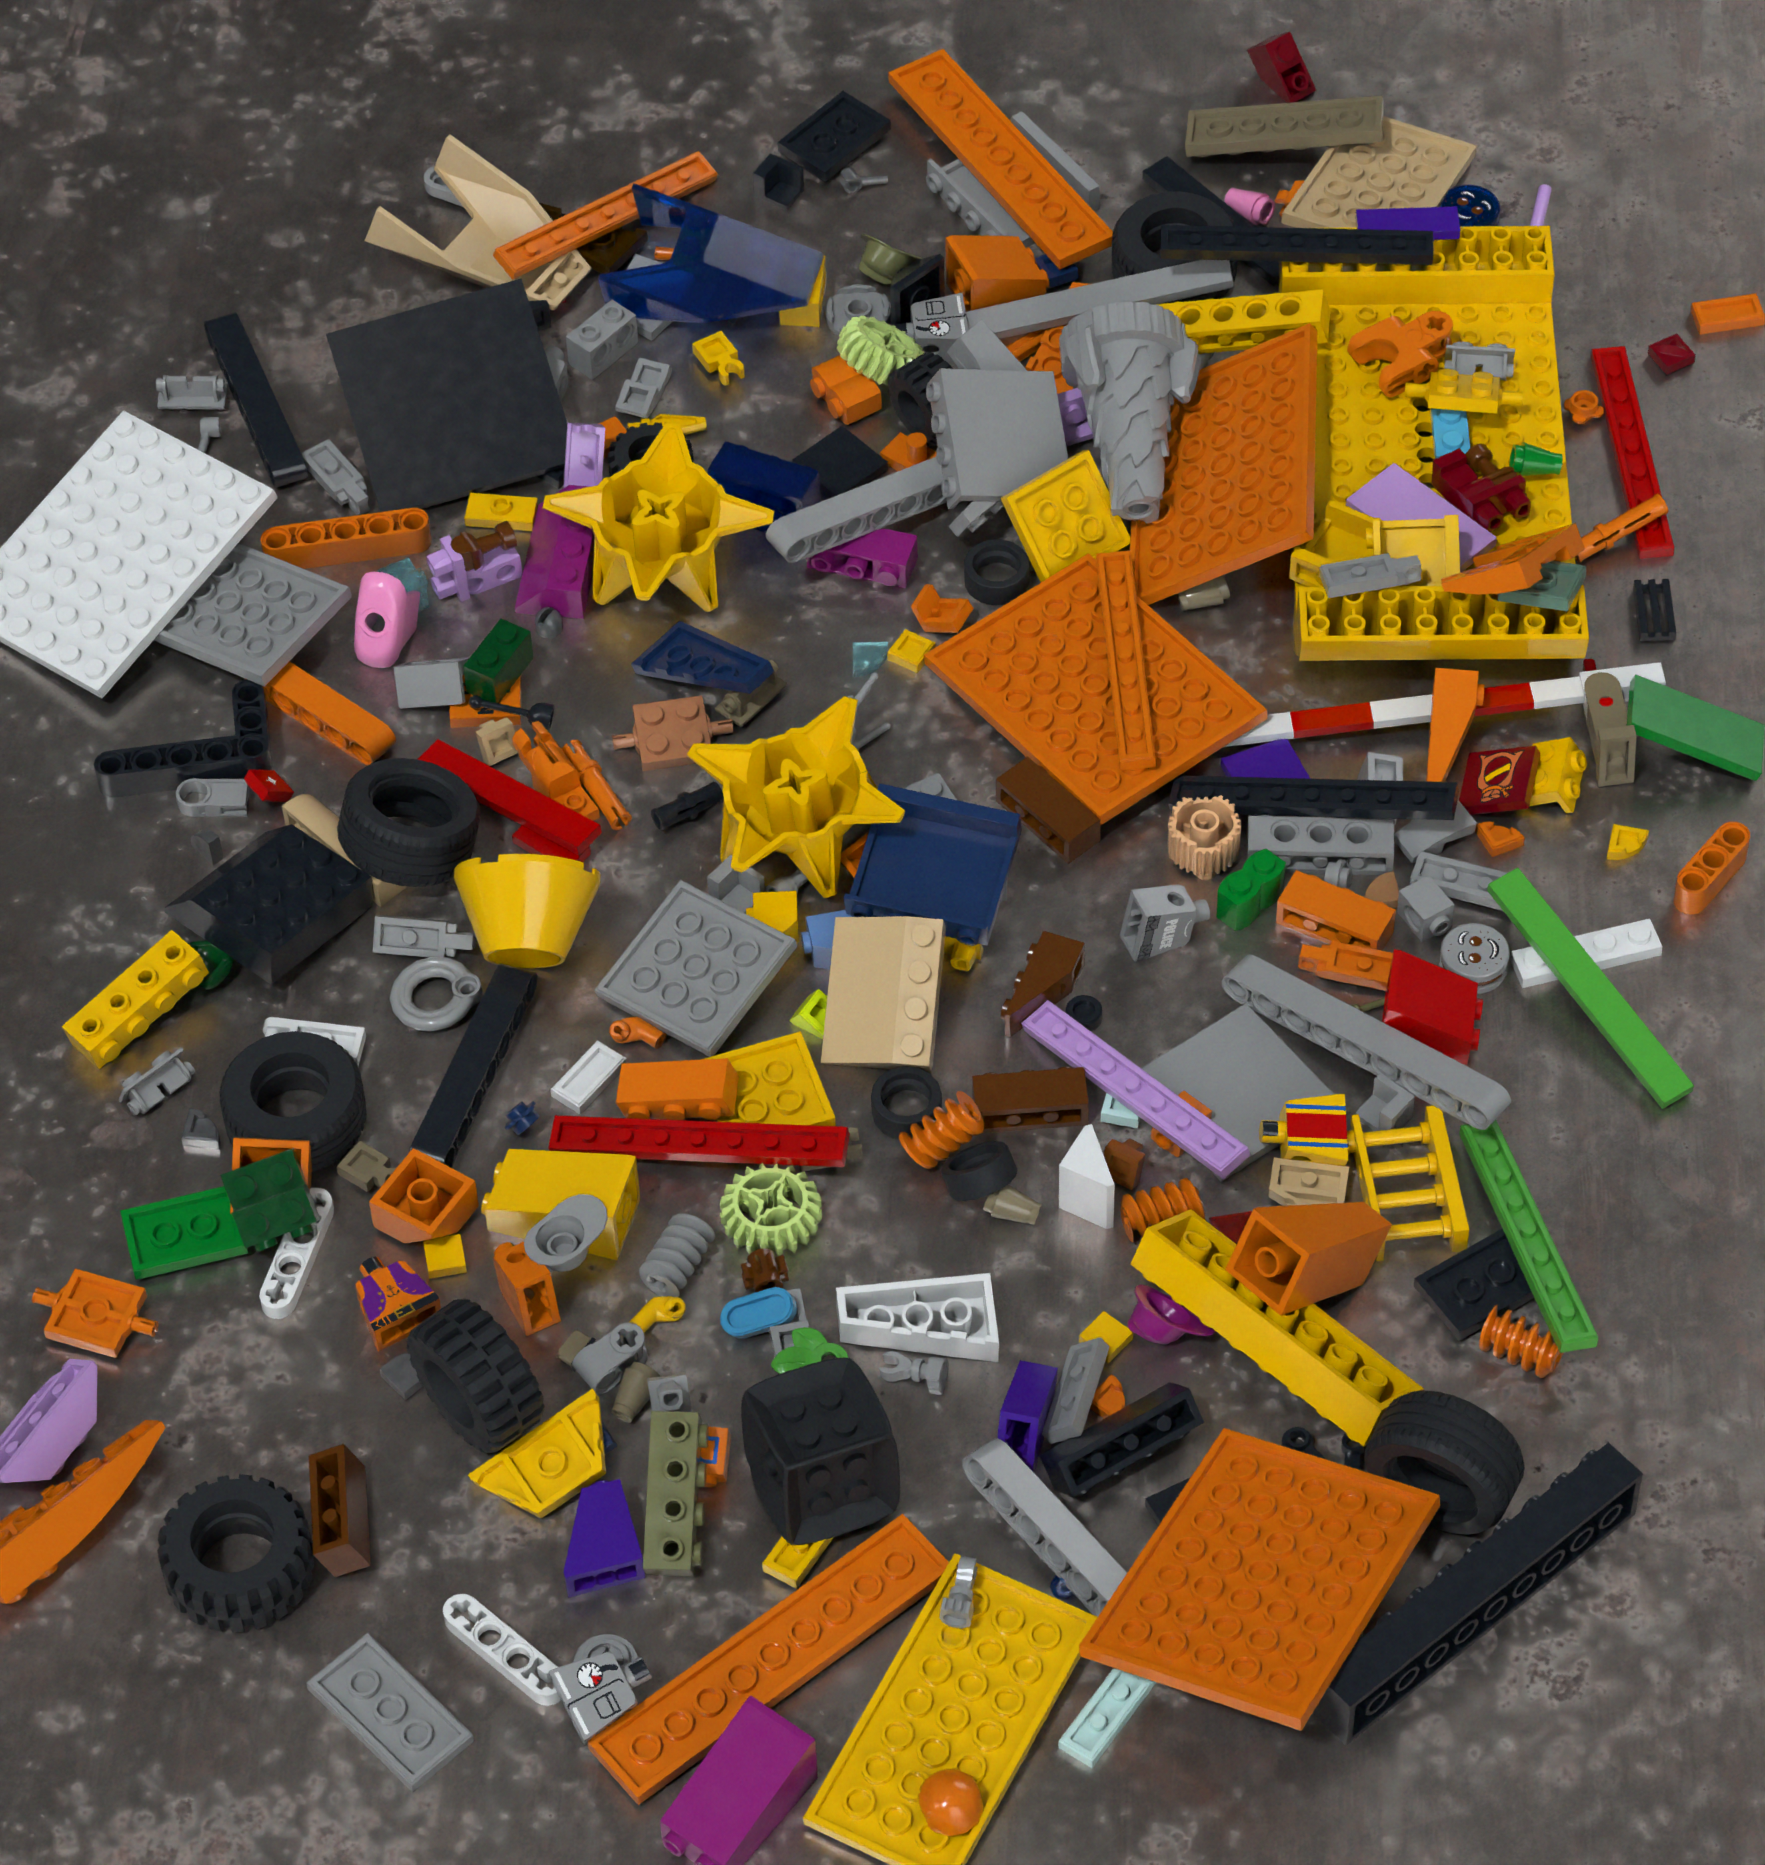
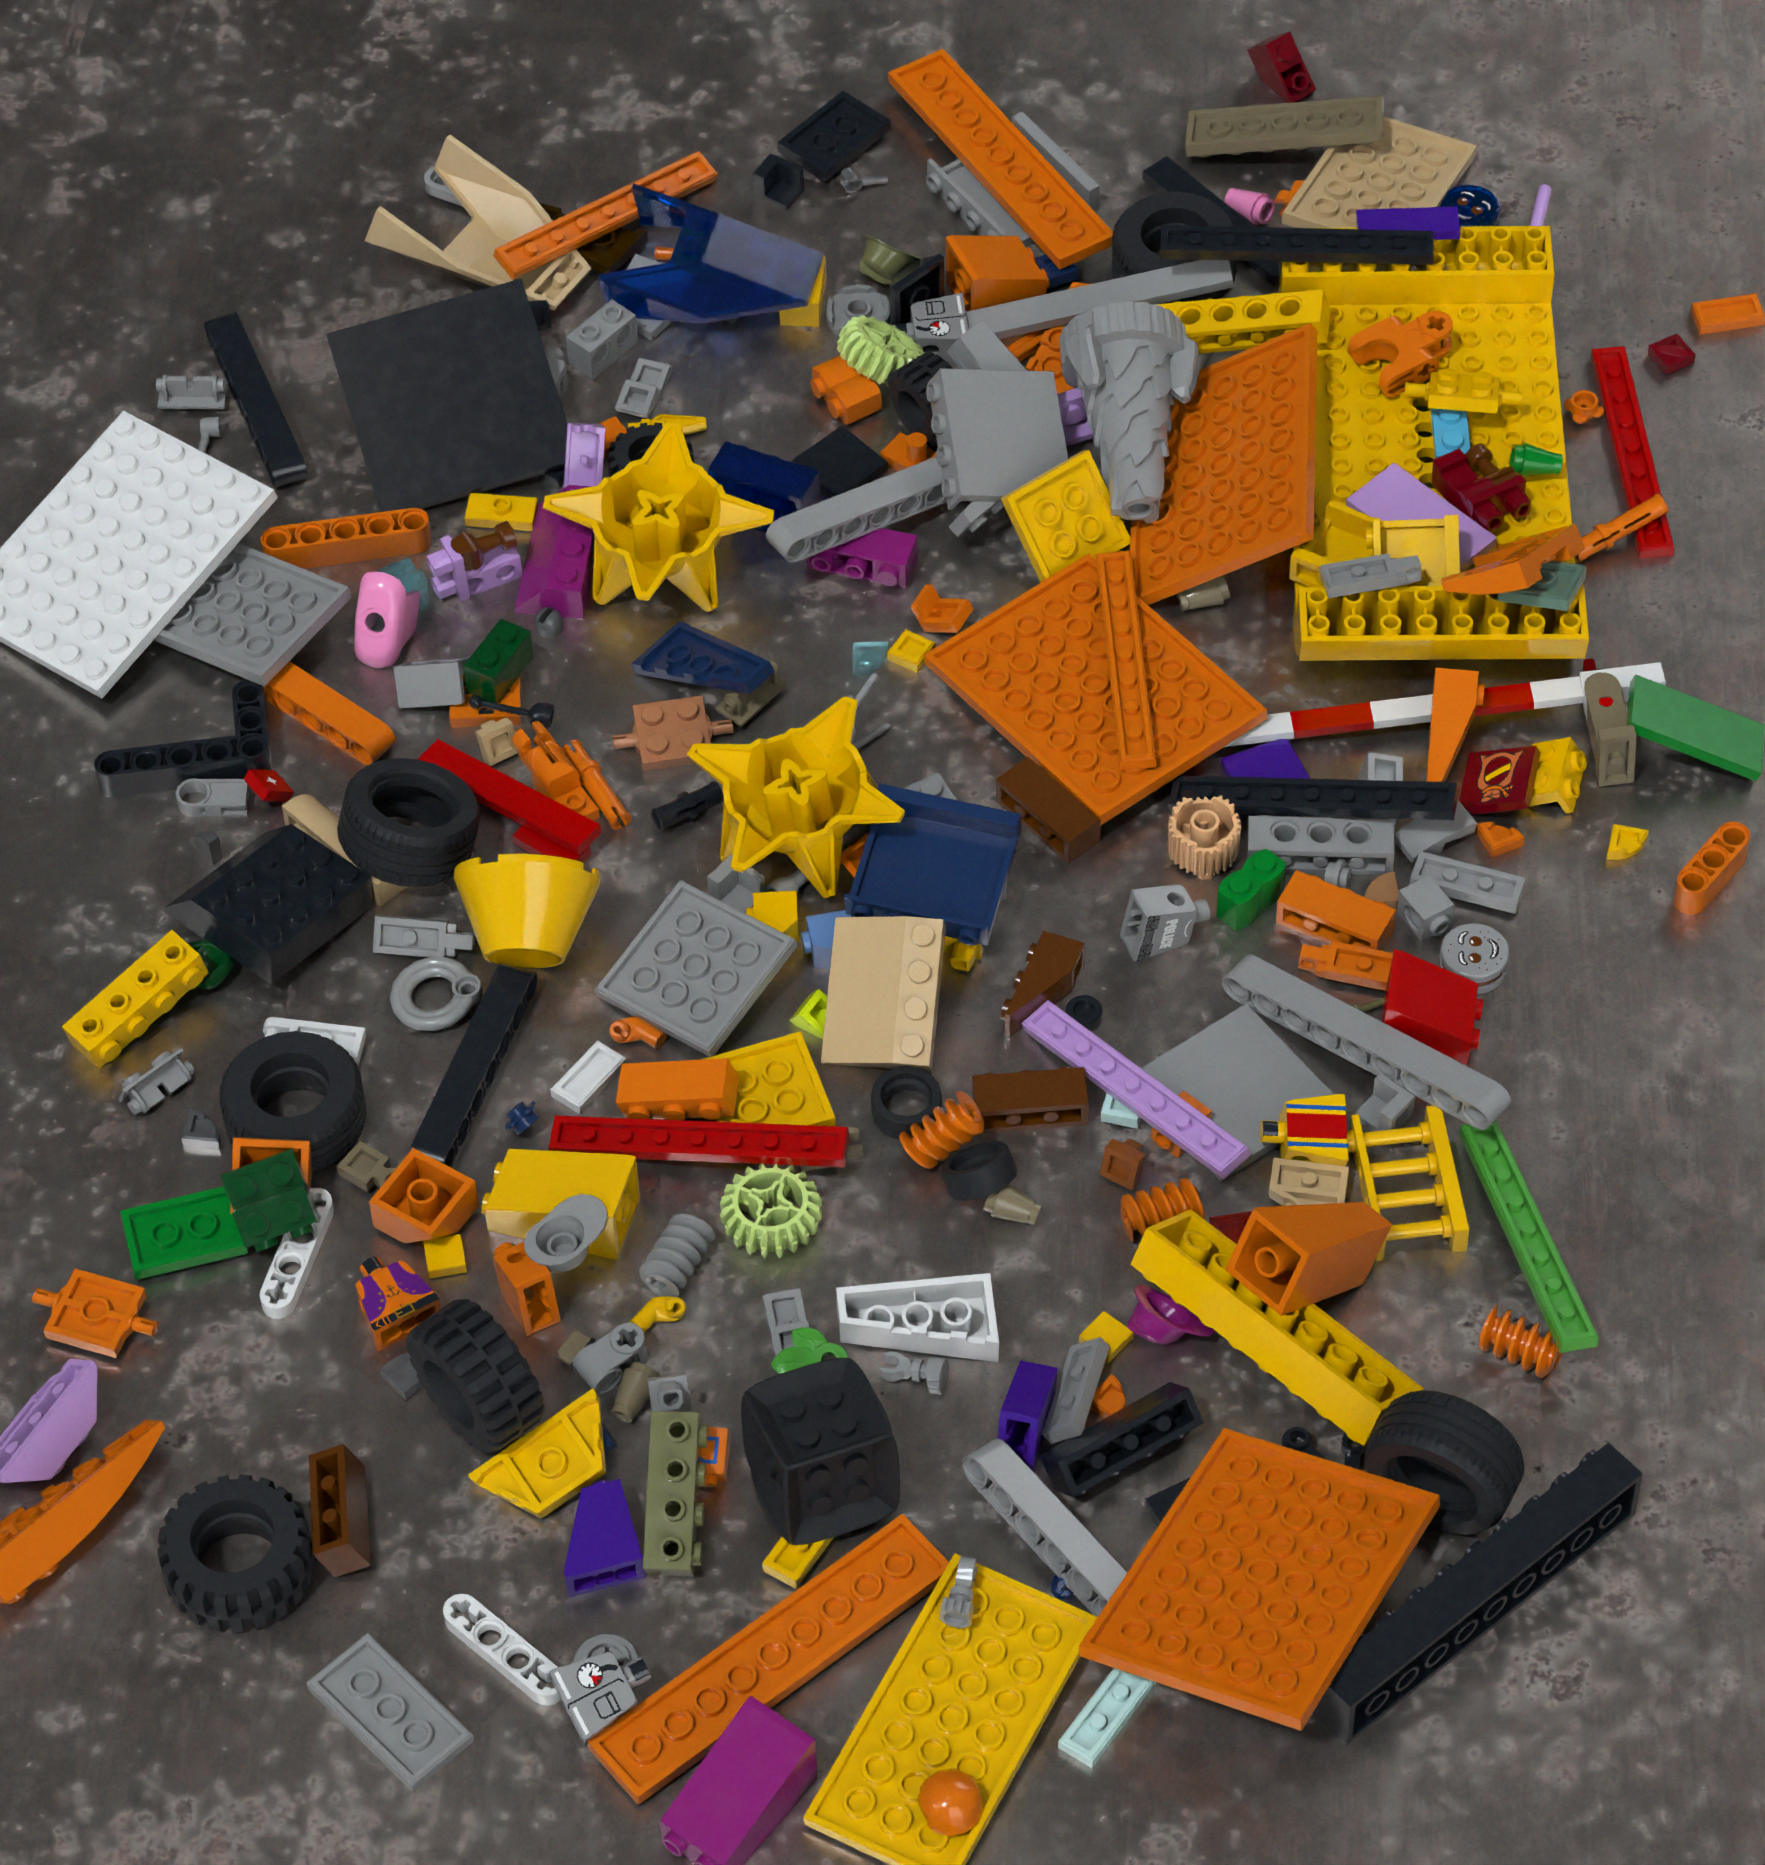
(337, 476): light grey hinge -> none
(718, 354): yellow plate -> none
(758, 1312): dark azure tile -> none
(764, 1270): reddish brown gear -> none
(996, 552): black tyre -> none
(1086, 1181): white slope -> none
(1472, 1284): black plate -> none
(1493, 359): light grey hinge -> none
(1590, 988): bright green tile -> none
(1606, 948): white plate -> none
(1654, 589): black tile -> none

